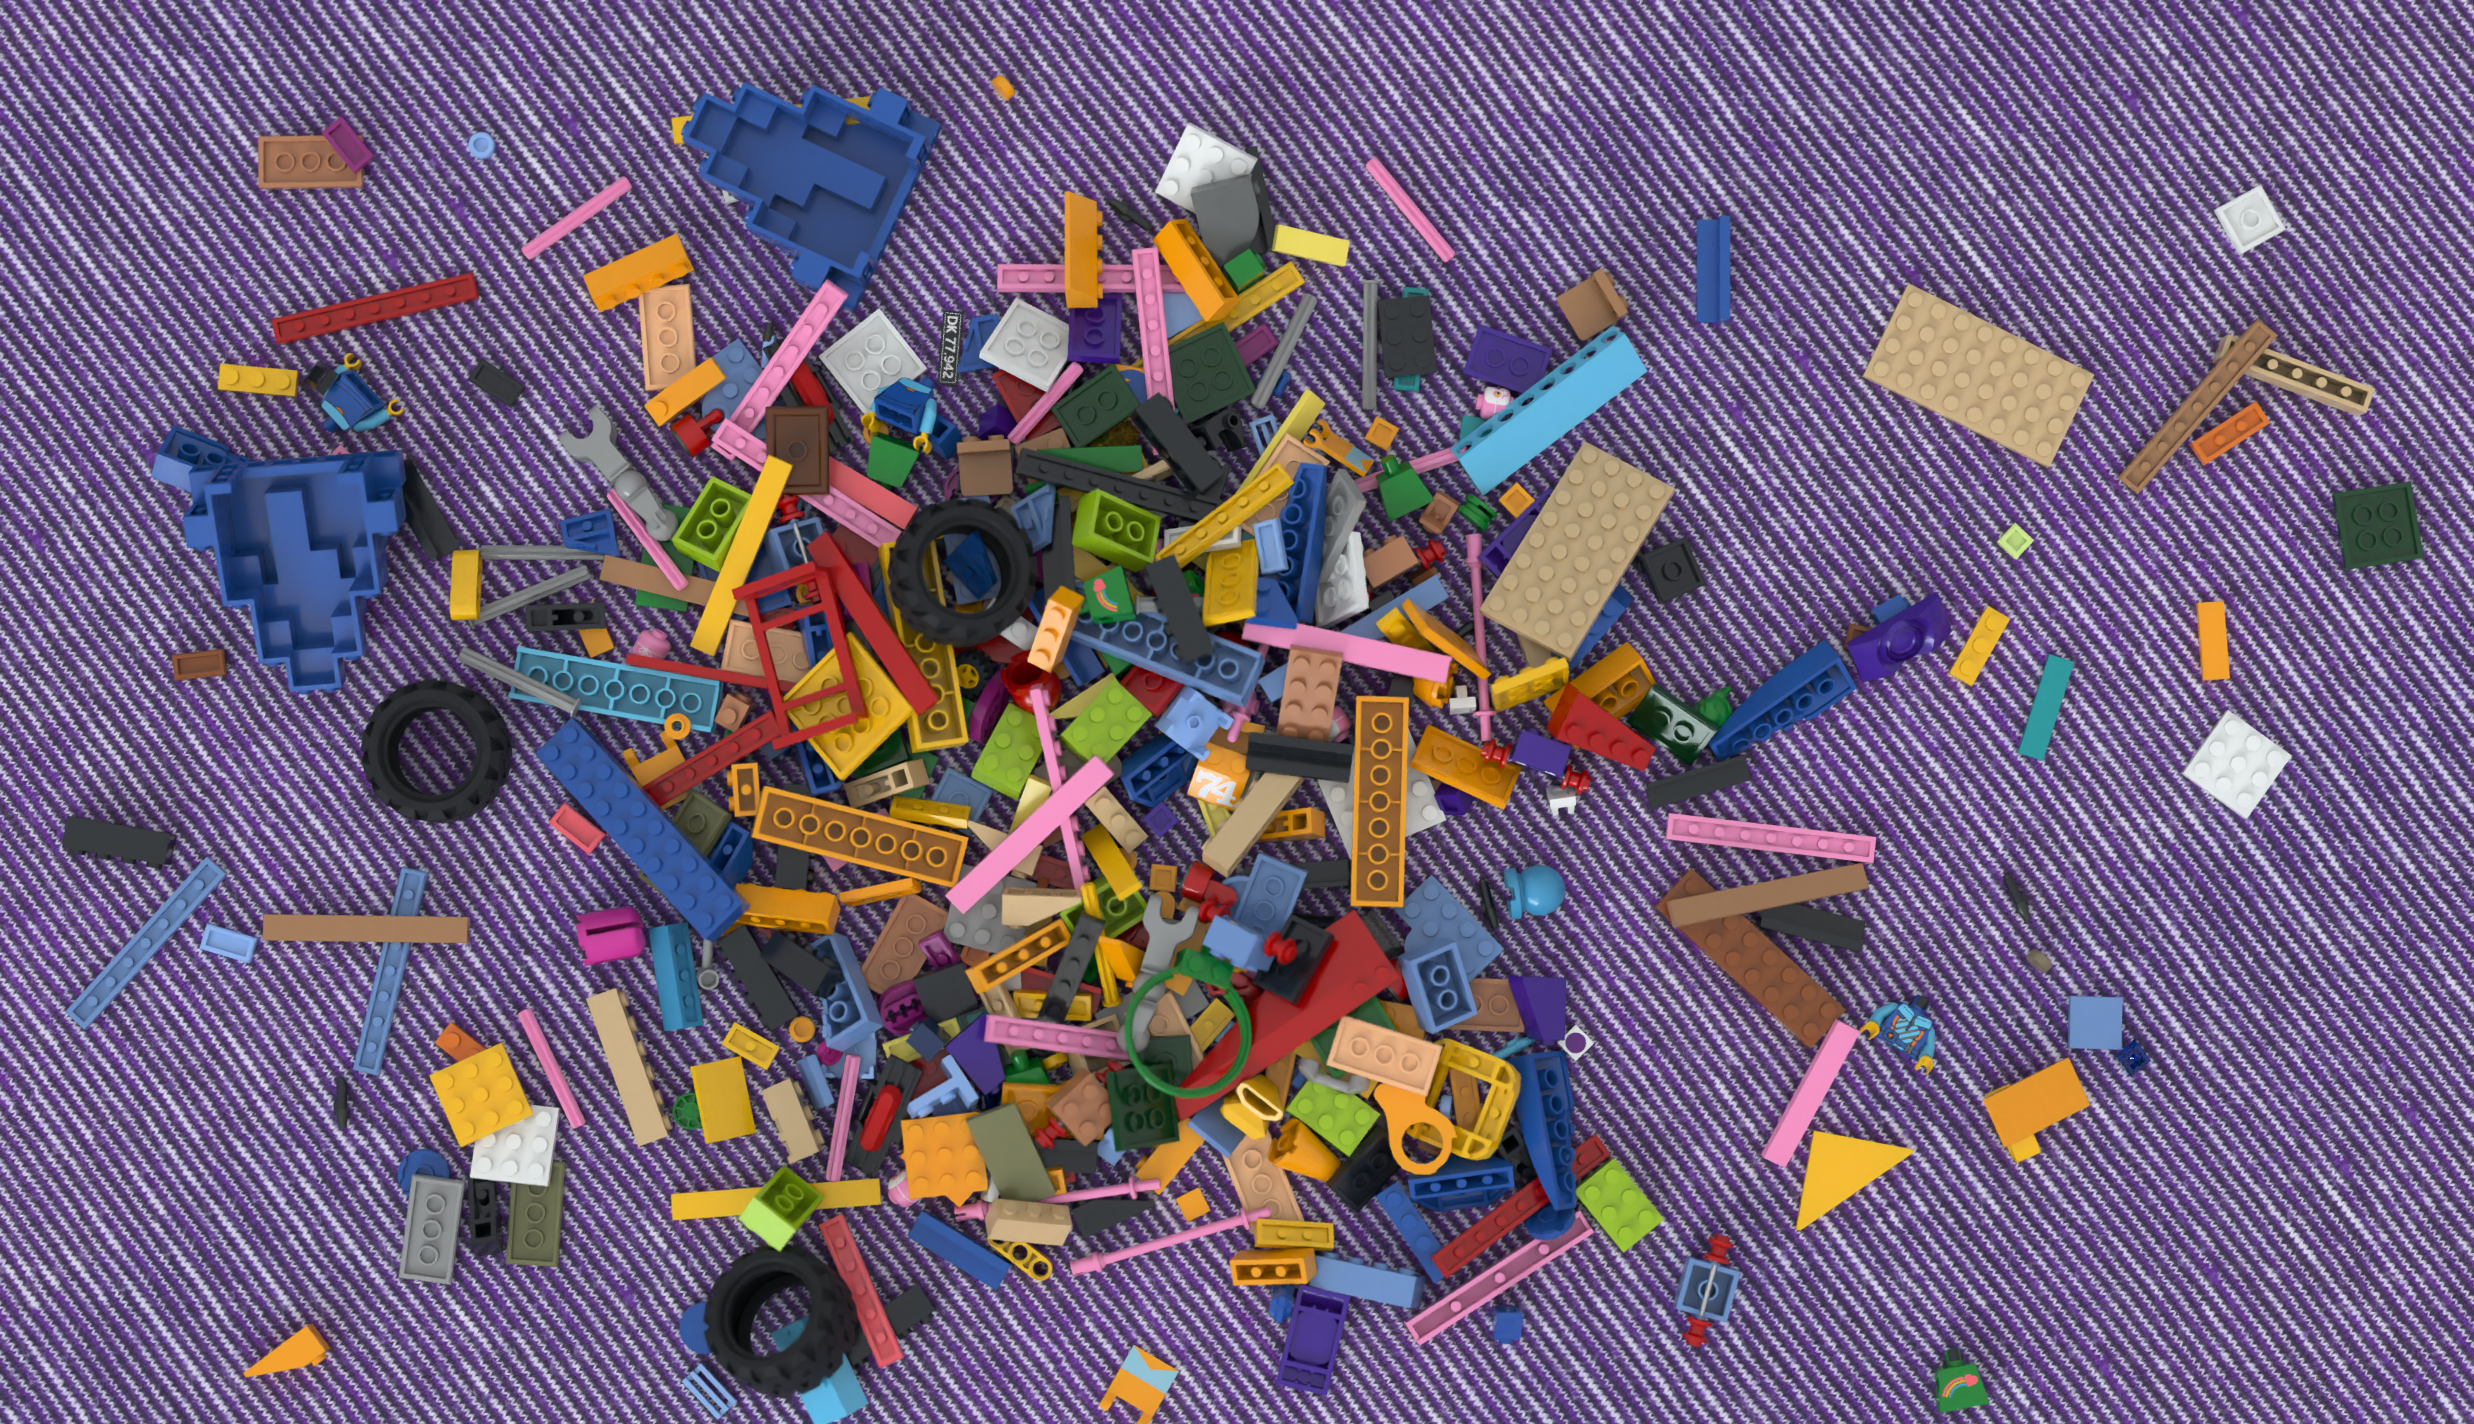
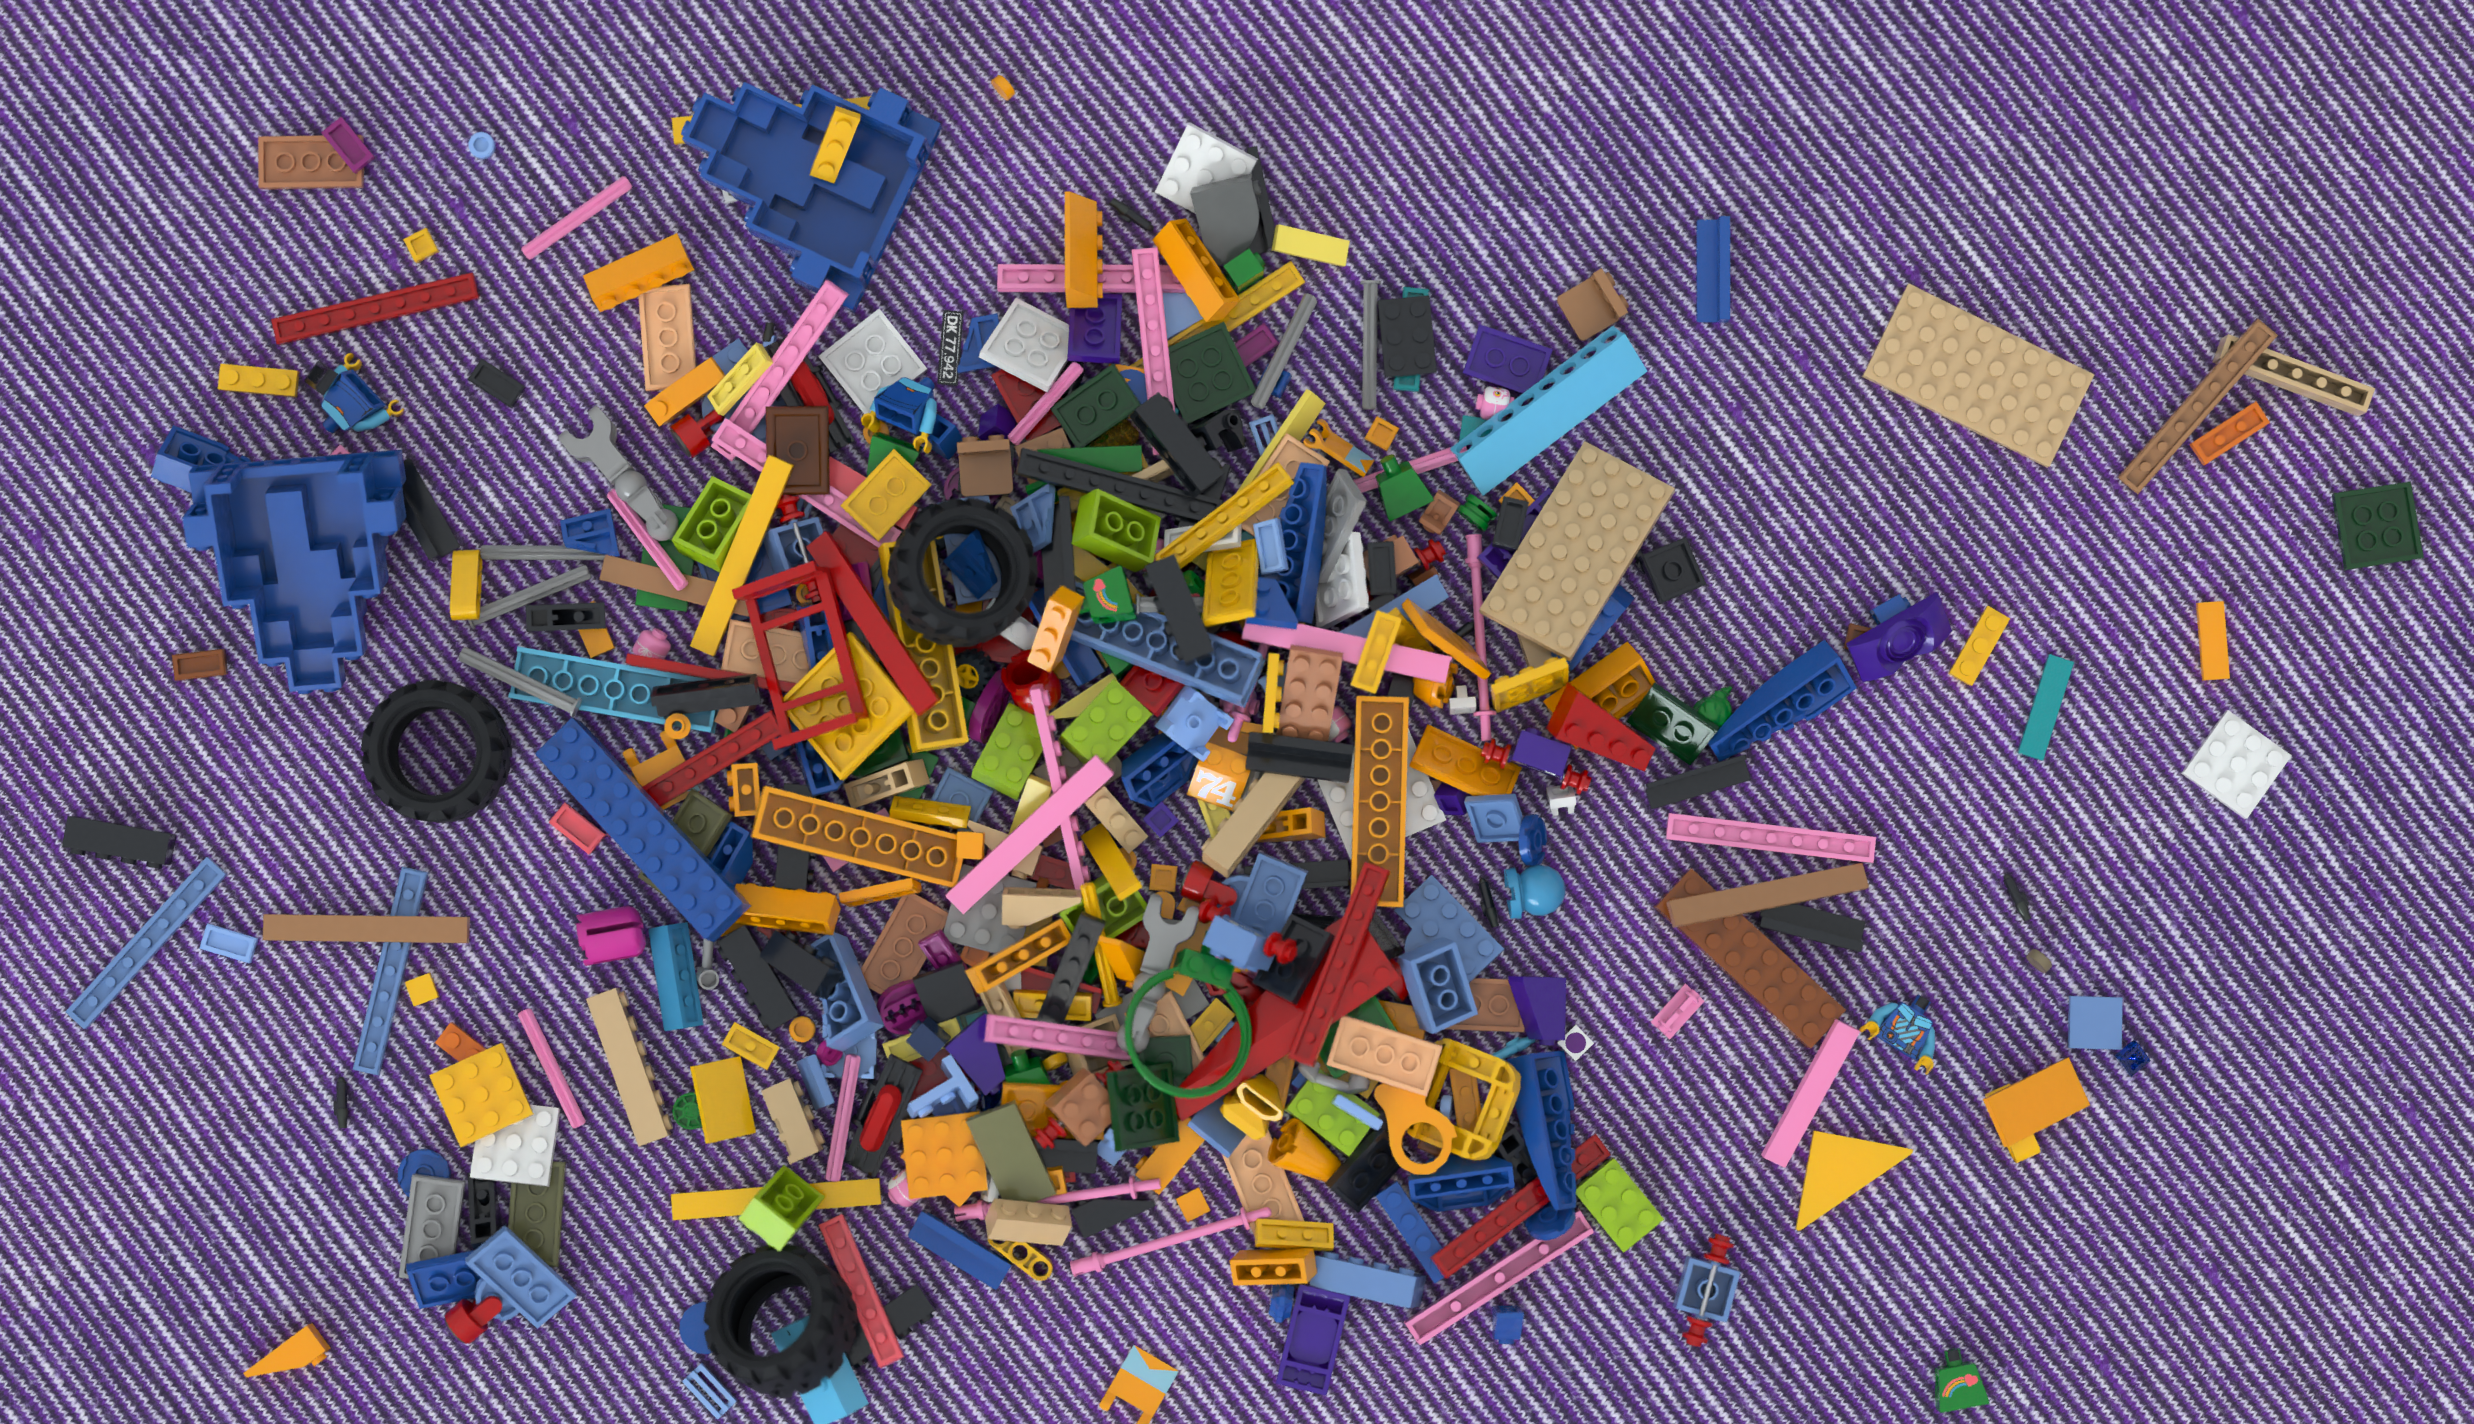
(421, 245): none -> yellow tile
(422, 989): none -> yellow tile
(442, 1280): none -> blue tile
(510, 1284): none -> medium blue plate
(706, 695): none -> black panel
(740, 379): none -> light yellow tile
(835, 144): none -> yellow plate
(886, 495): none -> yellow tile
(970, 845): none -> light orange tile
(1272, 693): none -> yellow plate
(1339, 964): none -> red tile
(1357, 1112): none -> light blue tile
(1376, 651): none -> yellow plate
(1382, 568): none -> black tile
(1410, 210): bright pink axle -> none
(1494, 817): none -> medium blue tile
(1510, 524): none -> black tile
(1531, 838): none -> blue tile
(1677, 1011): none -> bright pink hinge
(2015, 541): yellowish green tile -> none
(2249, 219): white tile -> none

